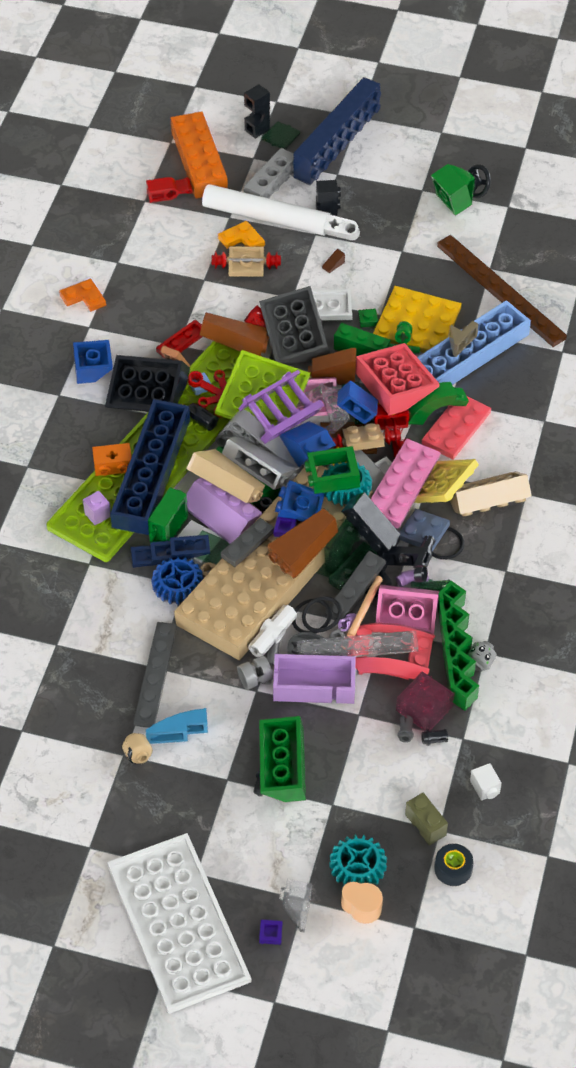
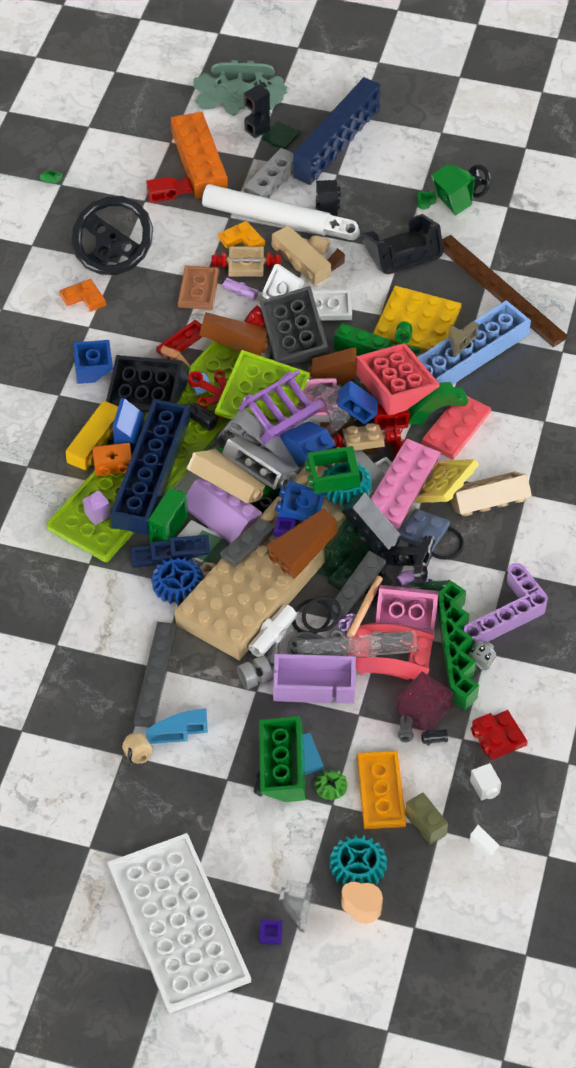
(51, 176): none -> green tile
(94, 433): none -> yellow brick
(111, 238): none -> black piece
(127, 424): none -> blue slope
(198, 287): none -> nougat tile
(232, 92): none -> sand green plant
(240, 289): none -> lavender pin
(281, 282): none -> white tile
(301, 255): none -> tan brick
(312, 759): none -> dark azure tile
(319, 243): none -> tan piece
(328, 792): none -> bright green gear
(368, 318): green plate -> none
(381, 790): none -> light orange tile
(408, 249): none -> black windscreen
(425, 199): none -> green tile
(450, 857): black wheel -> none
(483, 841): none -> white piece
(498, 734): none -> red plate
(518, 580): none -> lavender beam

